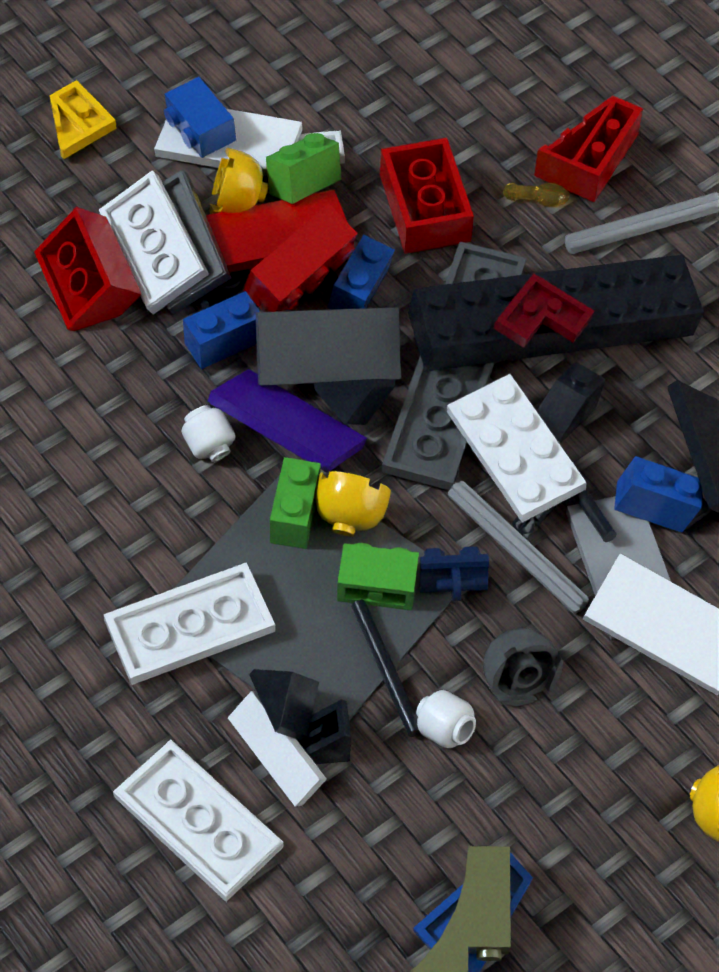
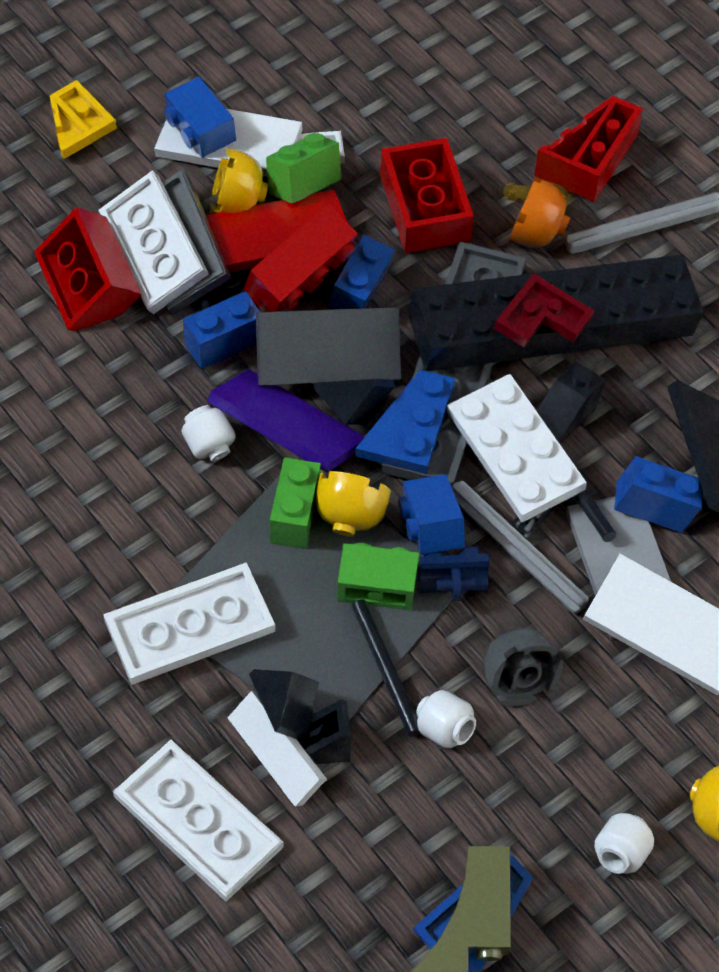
(411, 425): none -> blue wing
(432, 514): none -> blue brick
(540, 216): none -> orange cylinder
(624, 843): none -> white head

